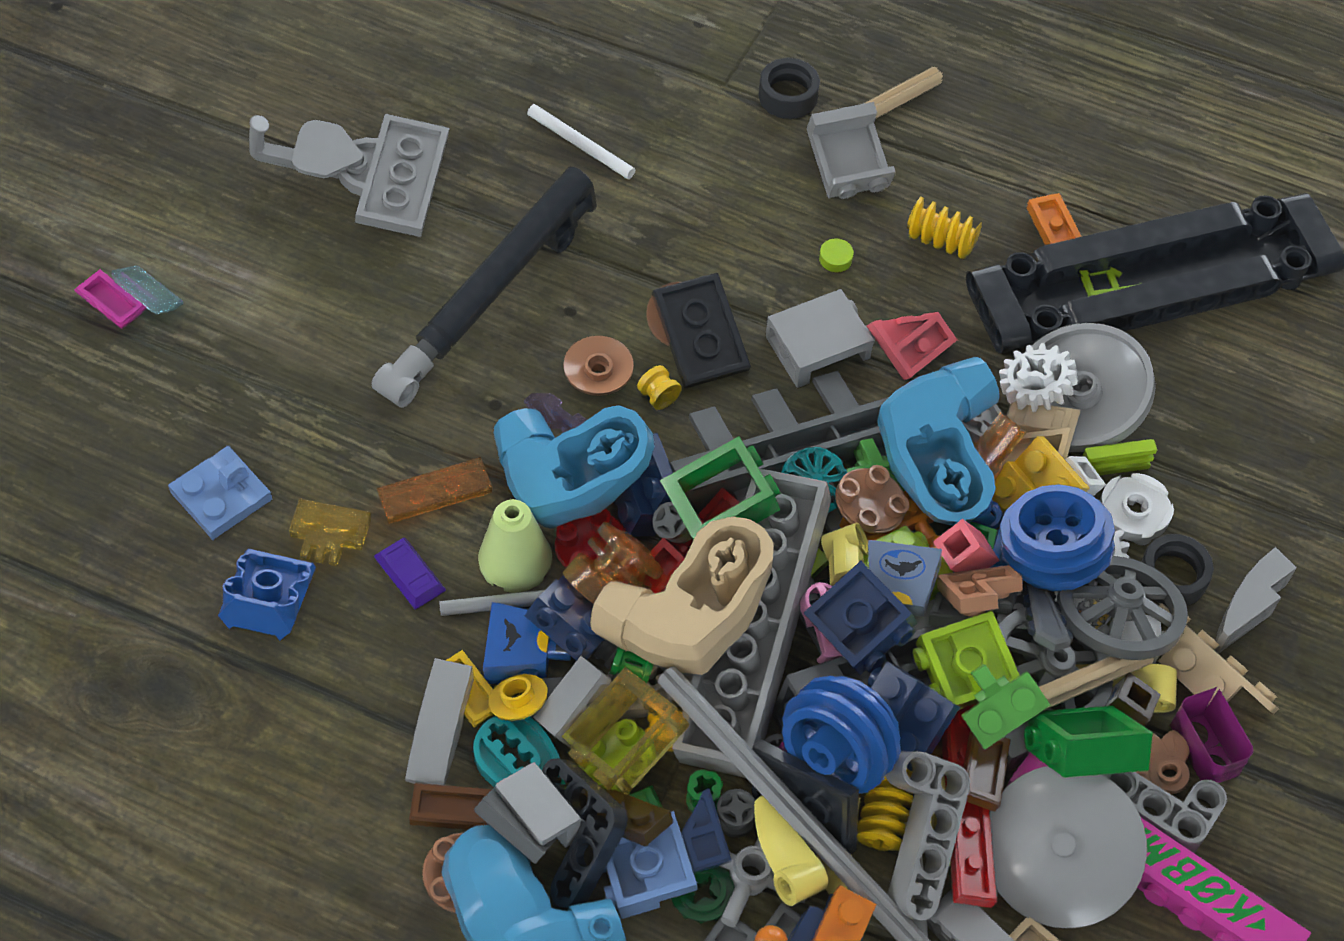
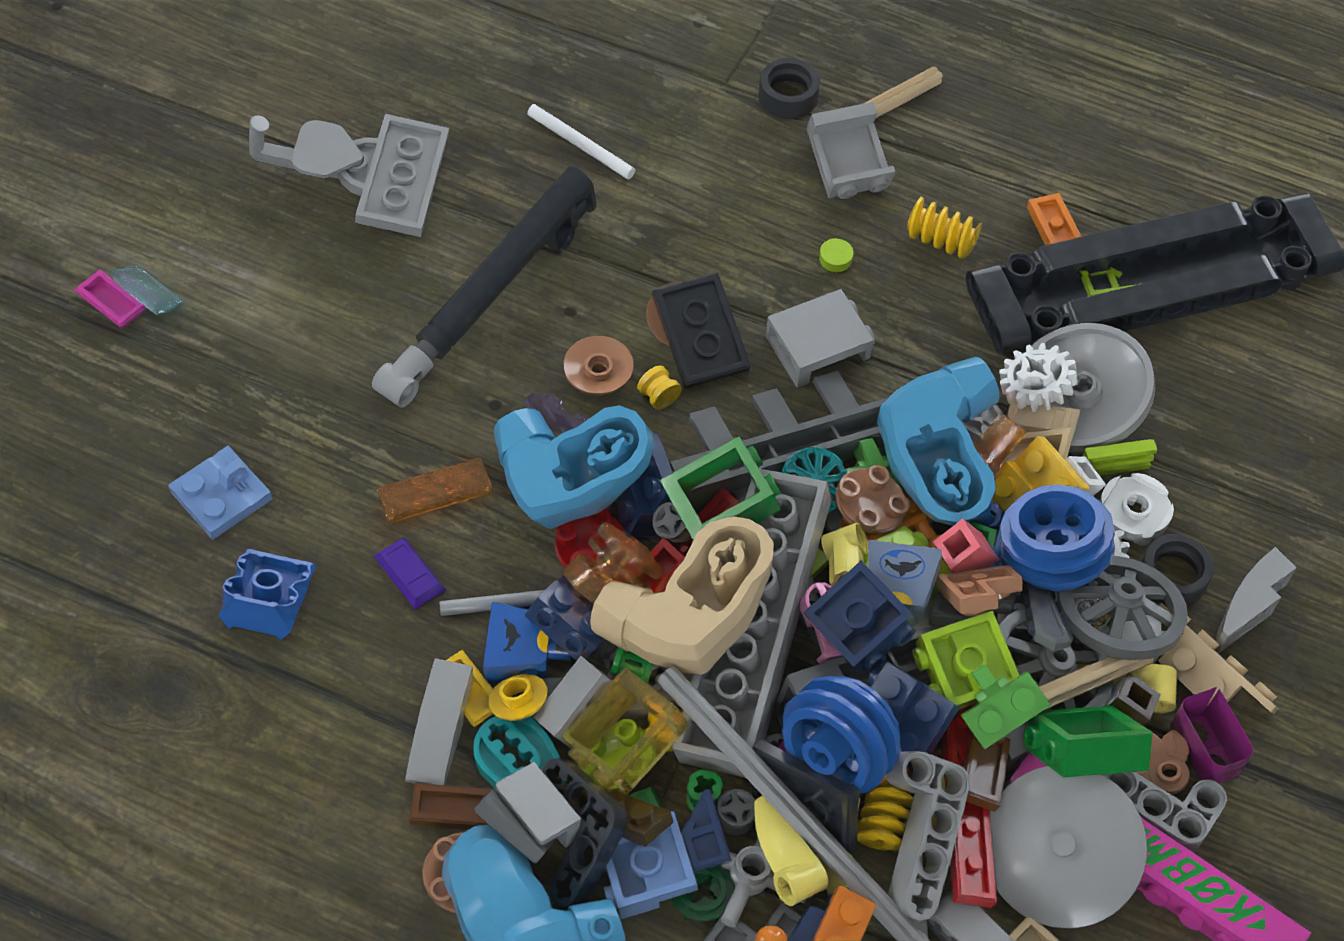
(328, 529): clear yellow hinge -> none
(514, 549): yellowish green cone -> none
(912, 340): coral wing -> none

